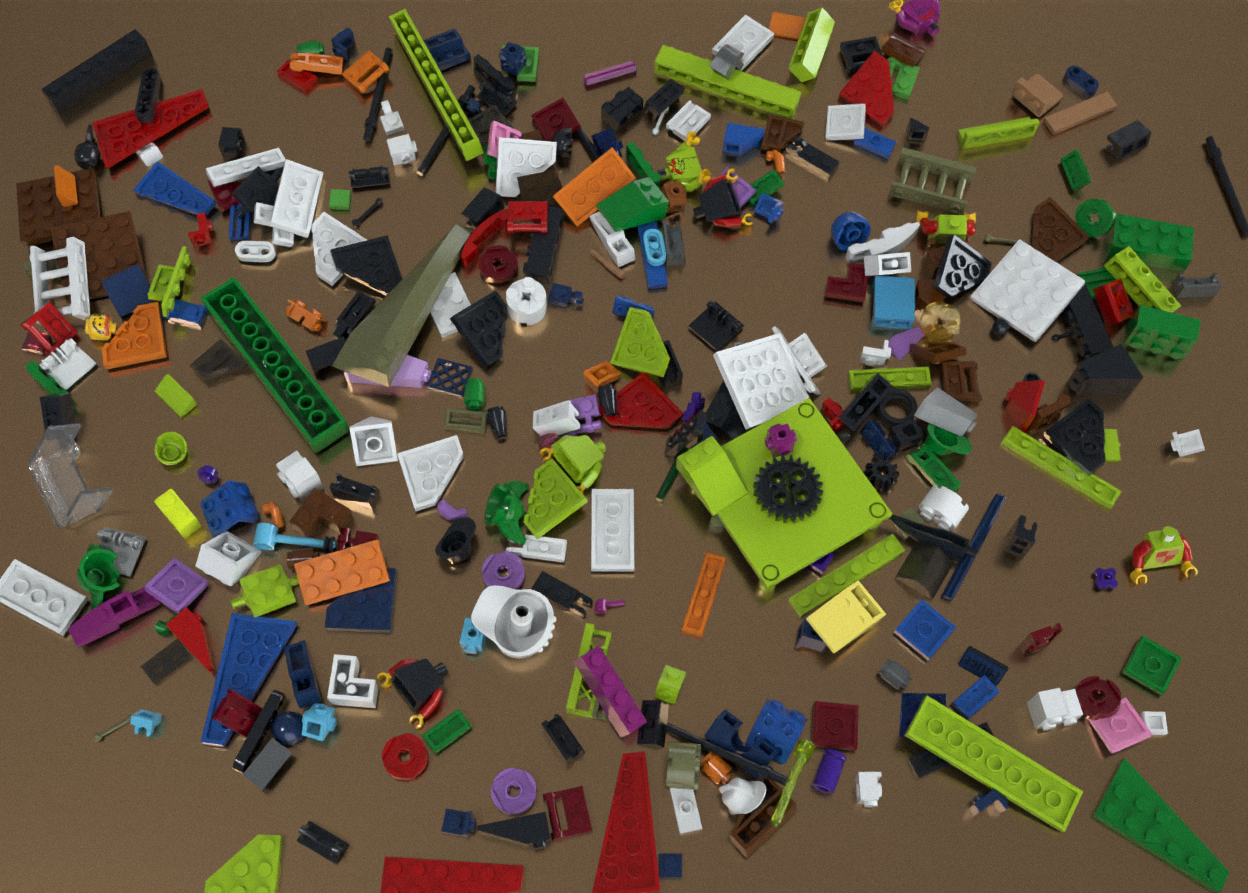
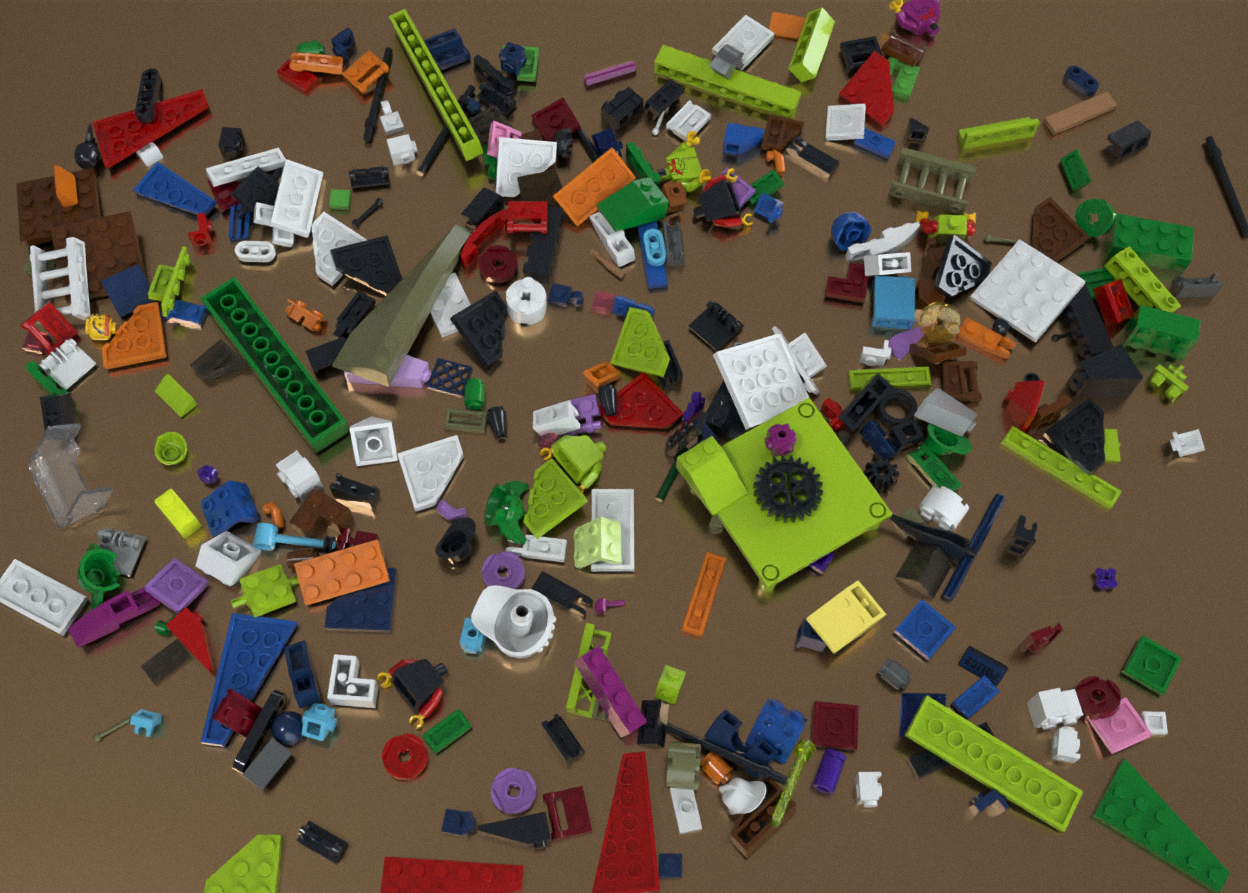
(96, 71): black brick -> none
(597, 542): none -> yellowish green bracket
(603, 303): none -> clear pink tile
(846, 575): lime plate -> none
(985, 338): none -> orange hinge
(1036, 94): medium nougat bracket -> none
(1065, 745): none -> white brick
(1160, 550): torso -> none
(1176, 385): none -> lime hips

